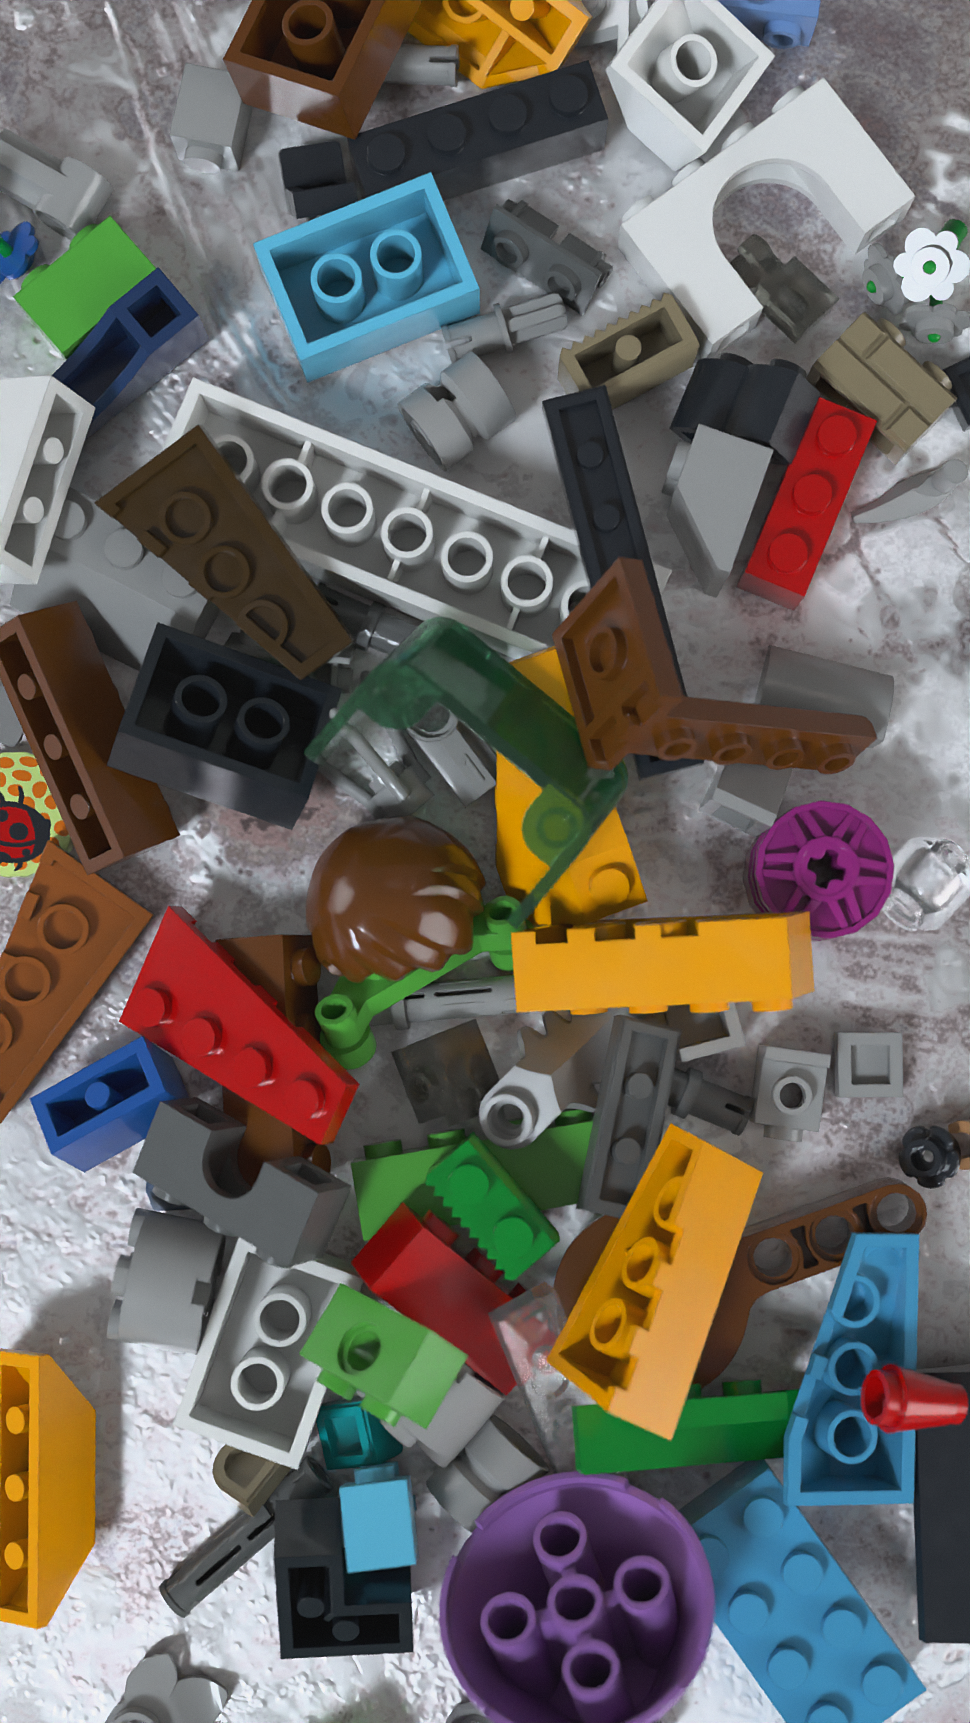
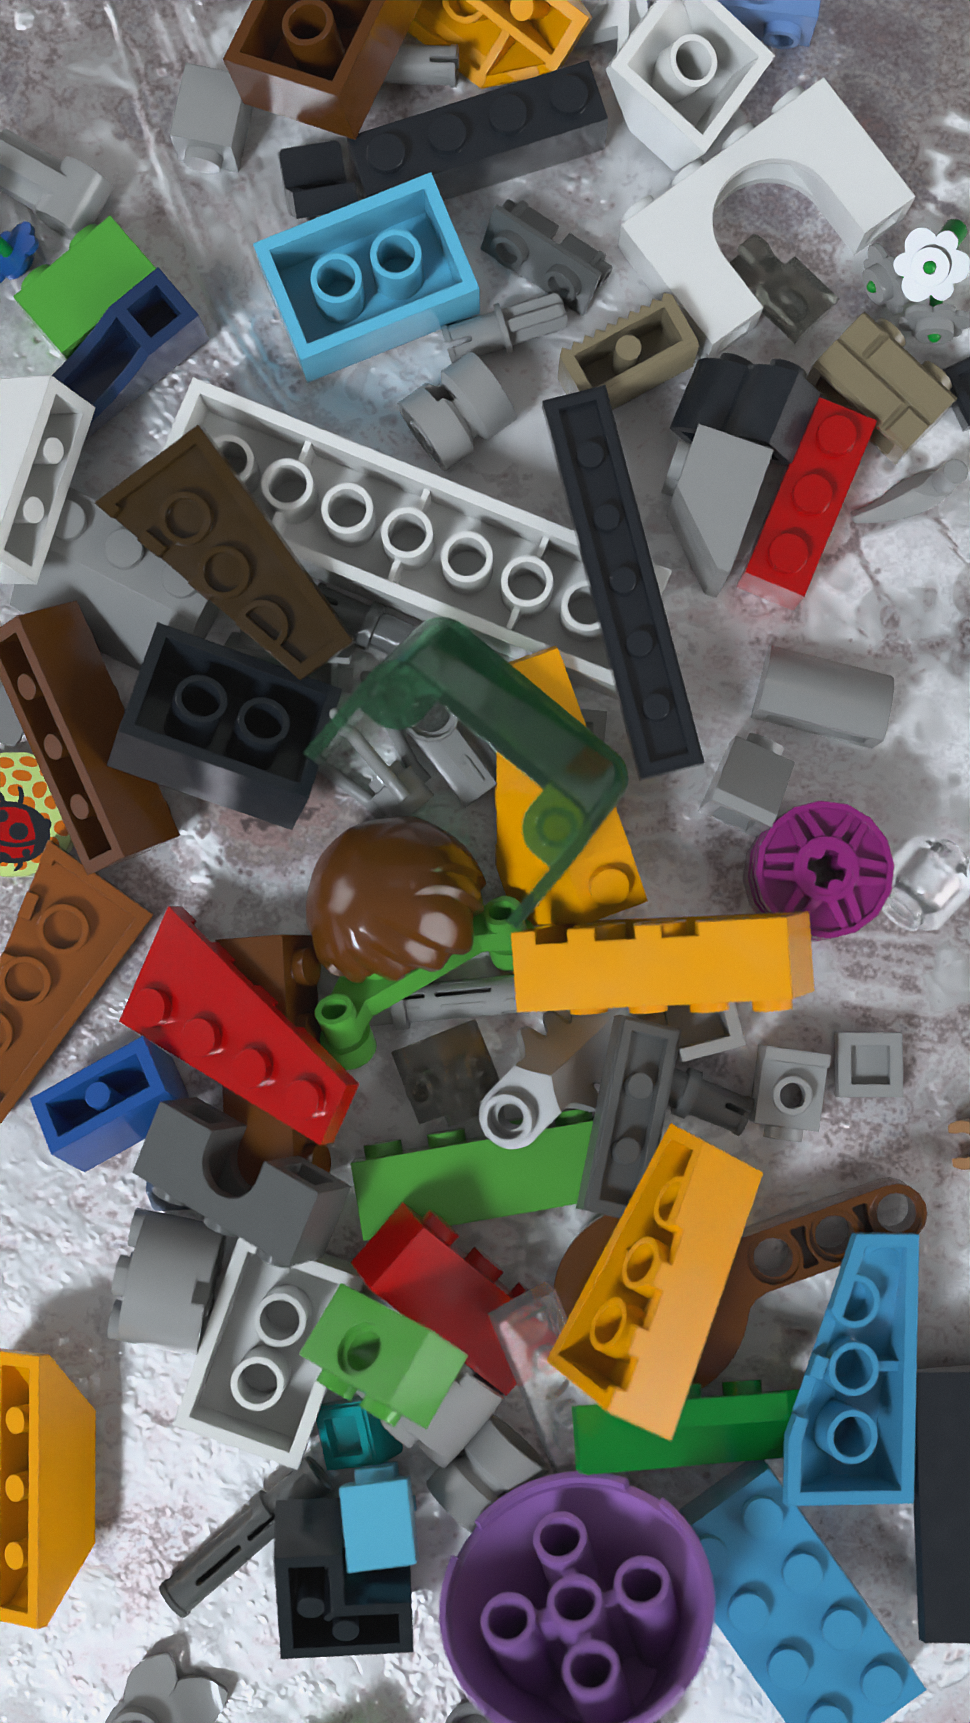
(246, 1478): dark tan tile -> none
(492, 1206): green brick -> none
(632, 701): reddish brown bracket -> none
(910, 1400): red cone -> none
(944, 1149): black plate -> none

